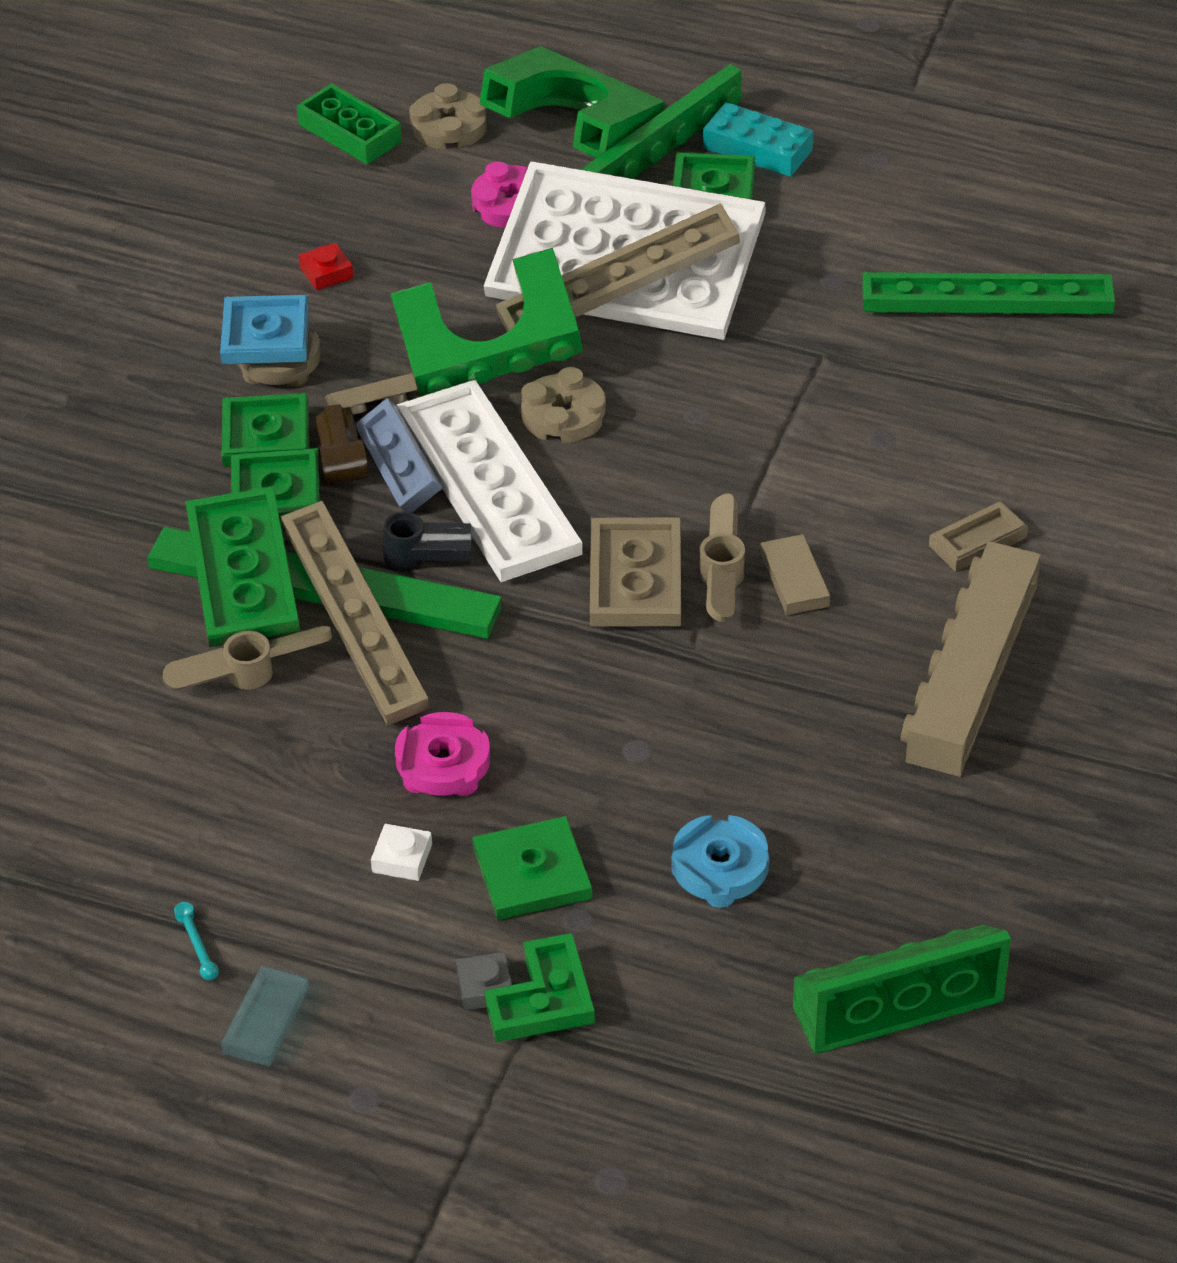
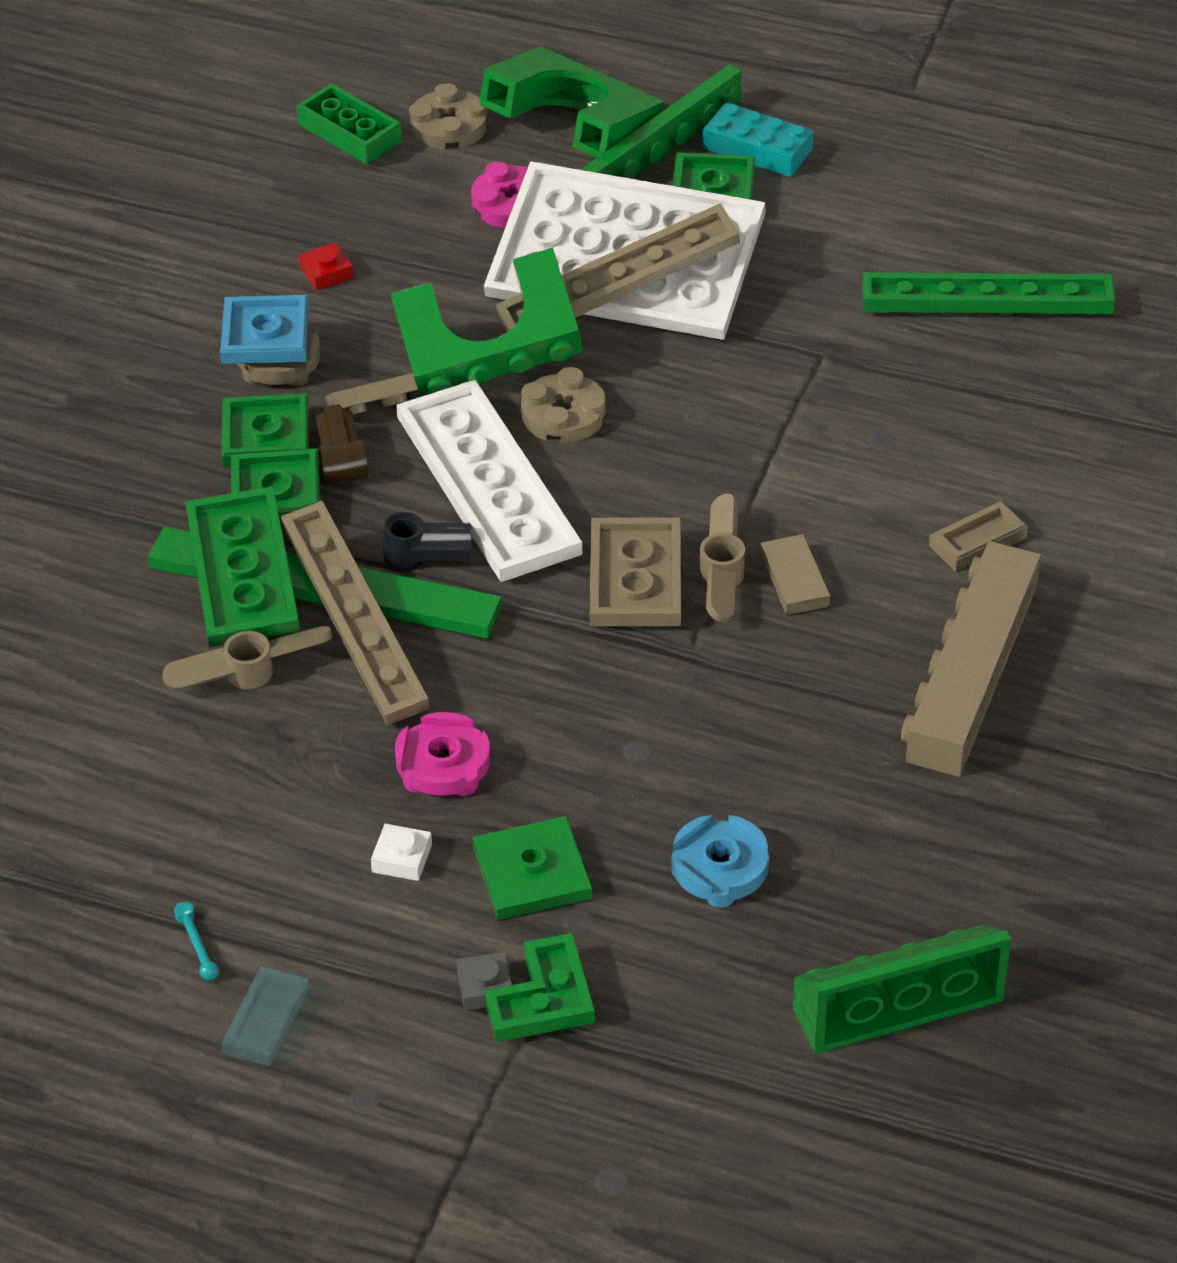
(398, 456): sand blue plate -> none

